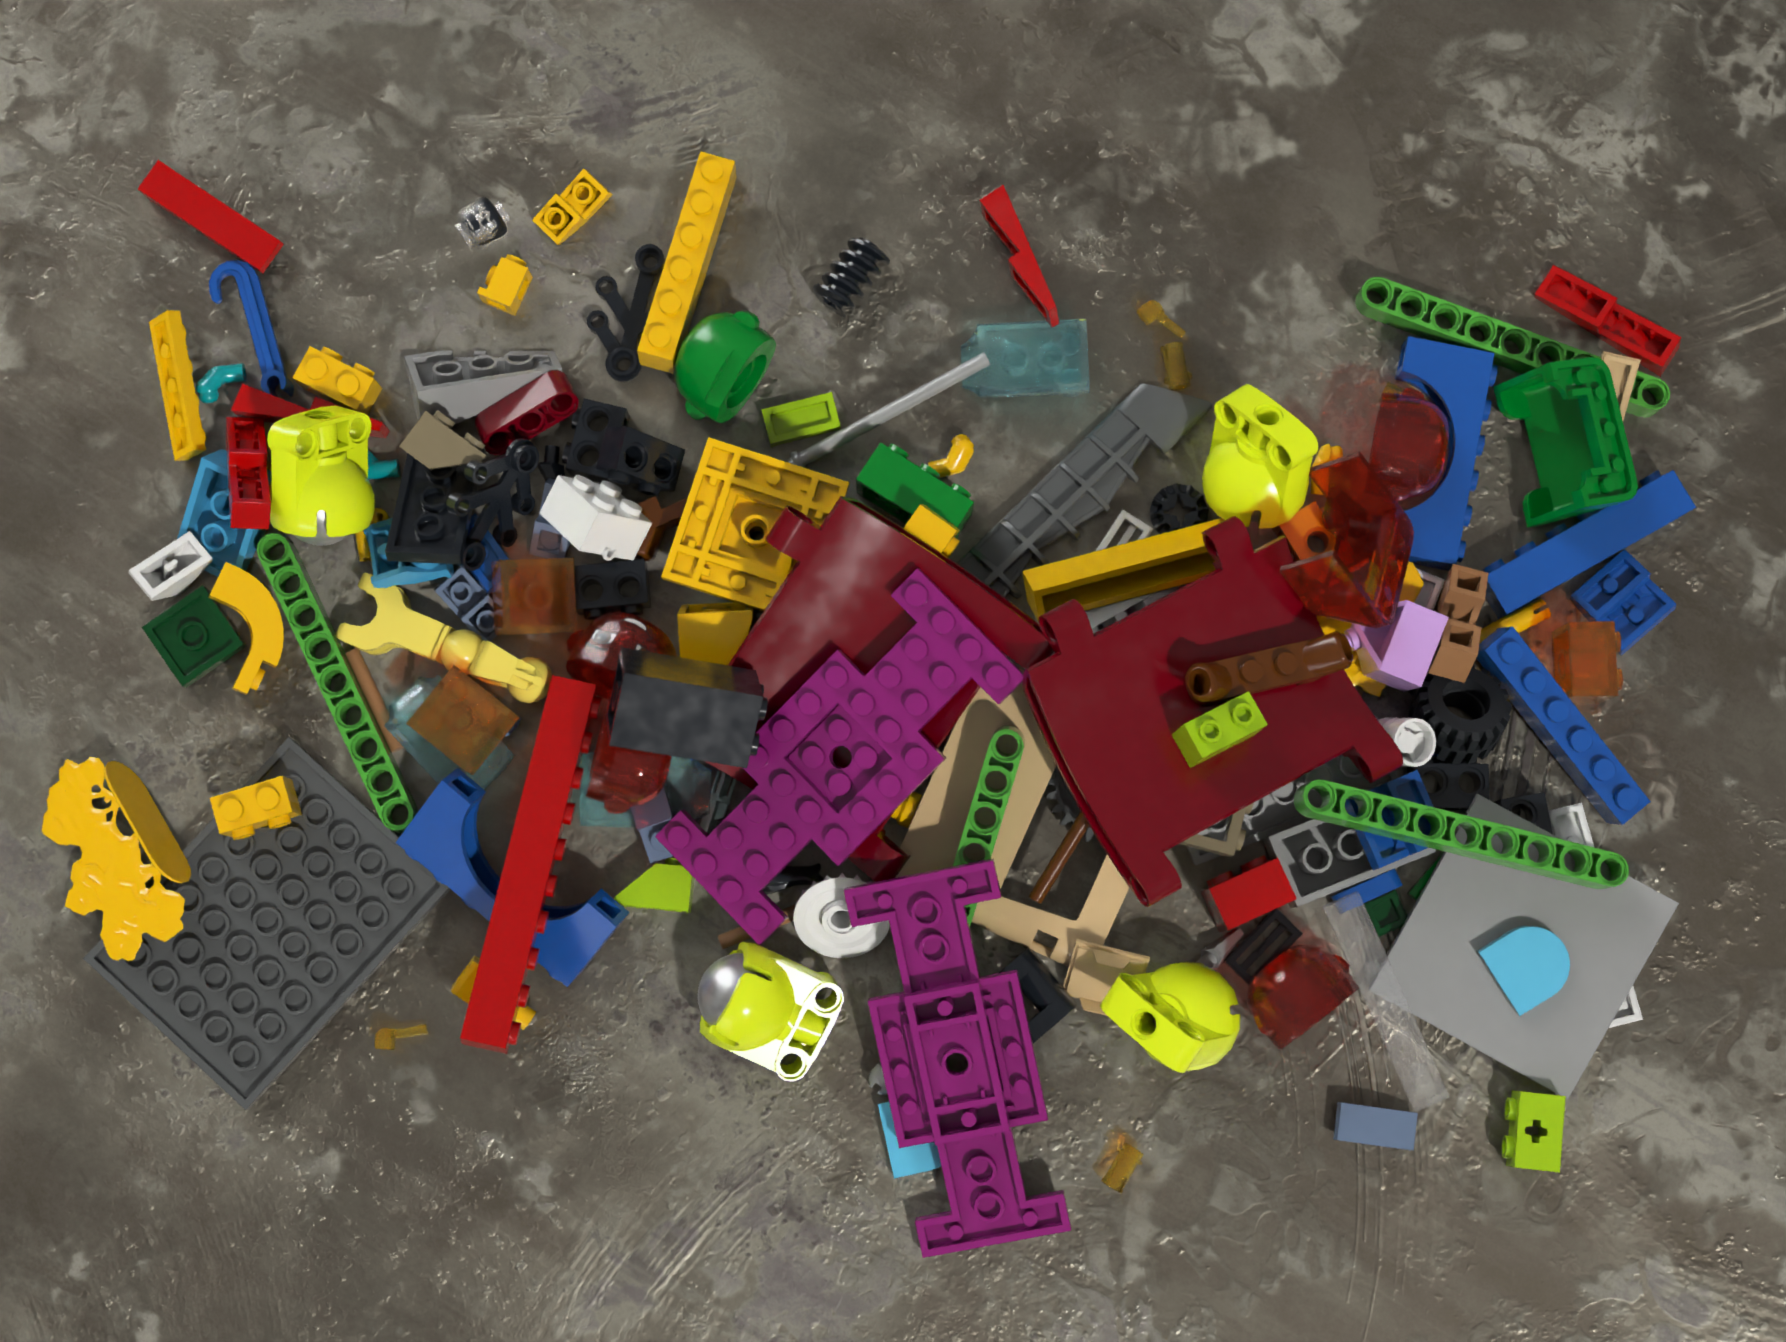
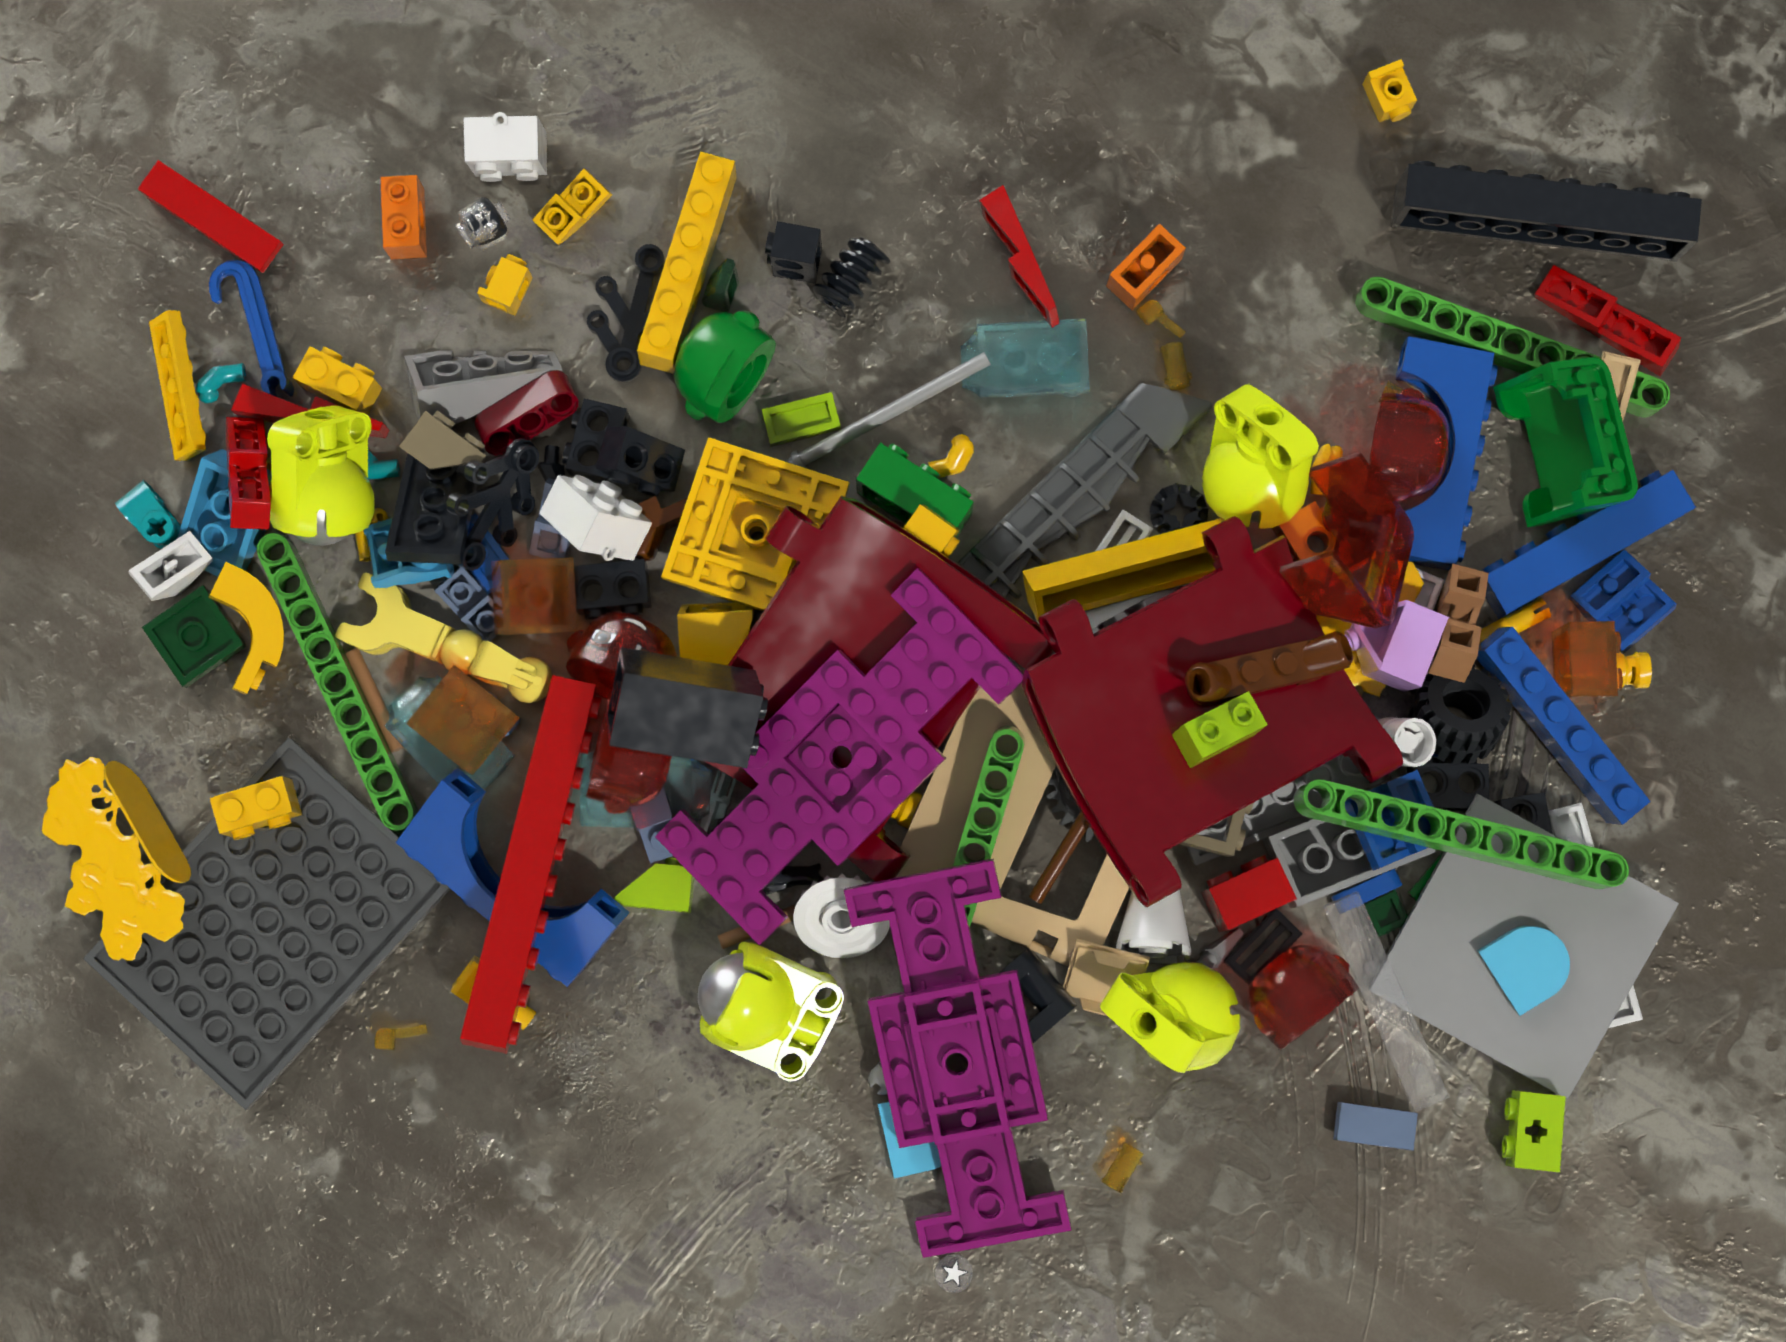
(148, 514): none -> teal piece
(403, 217): none -> orange brick
(505, 149): none -> white brick
(721, 286): none -> clear green slope
(794, 252): none -> black brick
(953, 1273): none -> clear tile
(1145, 266): none -> orange brick
(1156, 930): none -> white cone
(1382, 101): none -> yellow brick
(1546, 211): none -> black brick
(1635, 669): none -> yellow wheel

